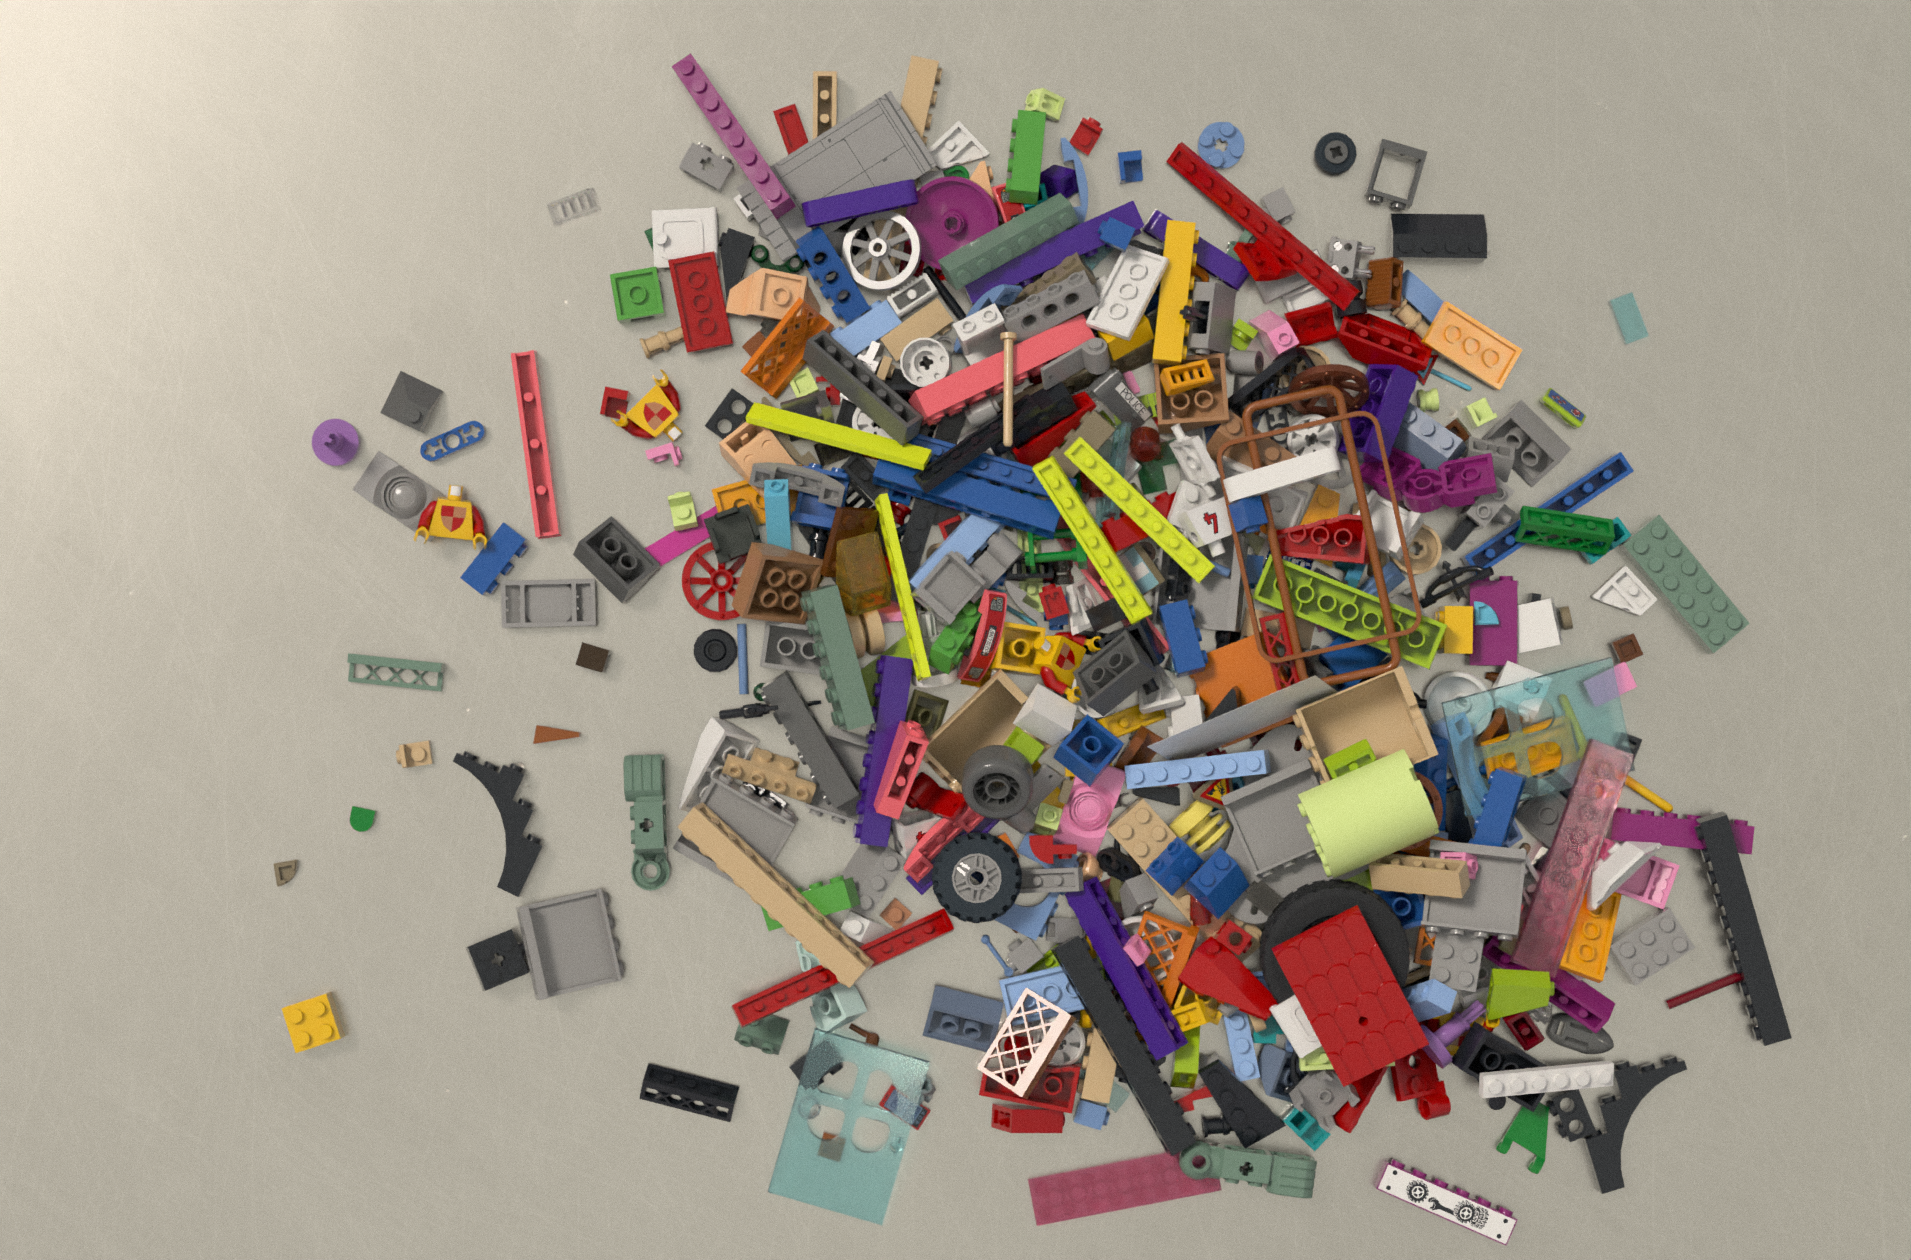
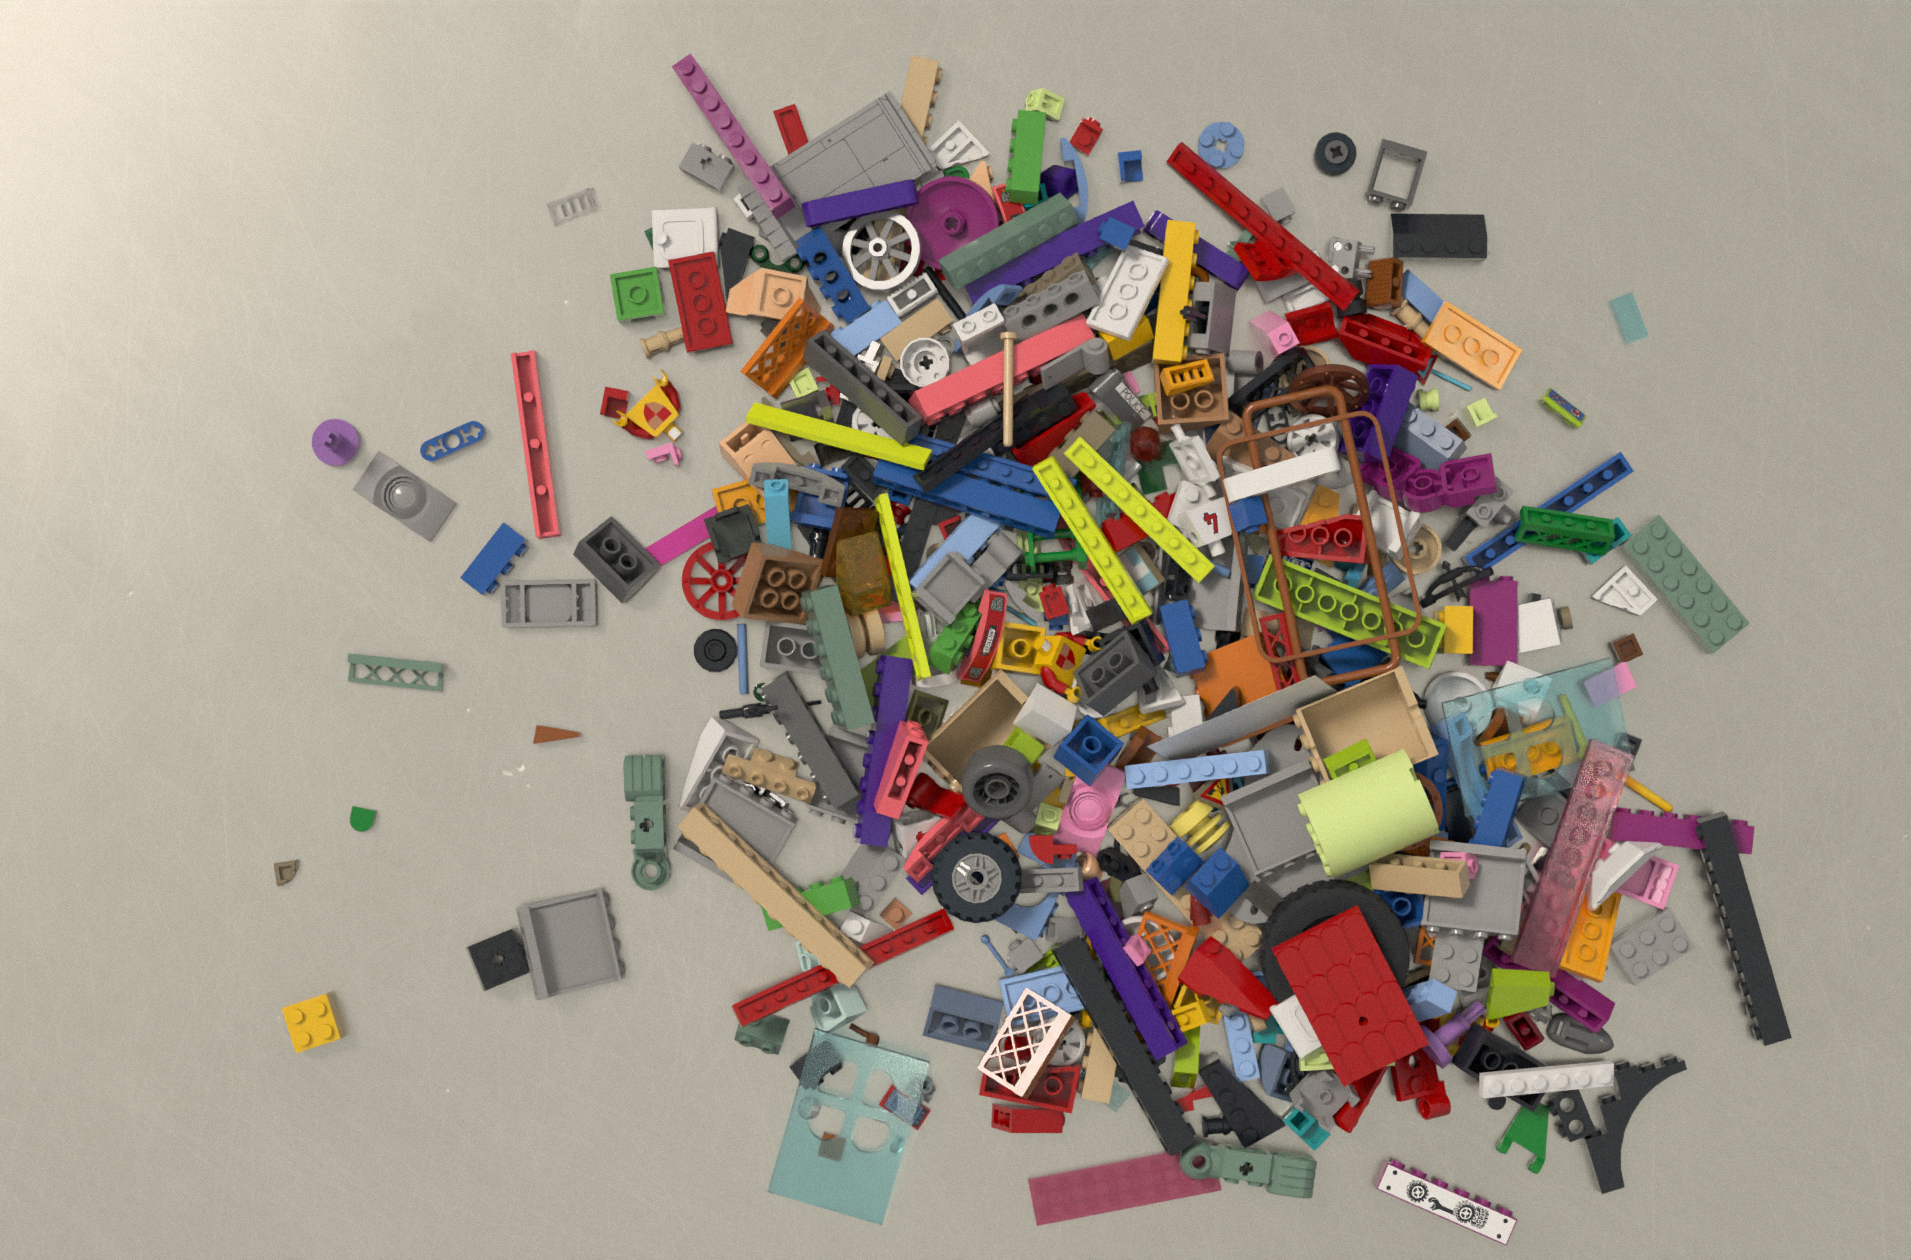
(411, 401): dark grey slope -> none
(414, 754): tan bracket -> none
(452, 519): torso -> none
(504, 786): black arch -> none
(592, 657): dark brown panel -> none
(683, 510): yellowish green bracket -> none
(689, 1089): black fence -> none
(725, 413): black brick -> none
(754, 343): dark orange tile -> none
(824, 101): tan brick -> none
(1091, 1114): medium blue brick -> none
(1226, 930): red brick -> none
(1242, 335): lime bracket -> none
(1484, 614): medium azure tile -> none
(1502, 455): light grey brick -> none
(1535, 443): light grey slope -> none
(1703, 990): dark red bar -> none

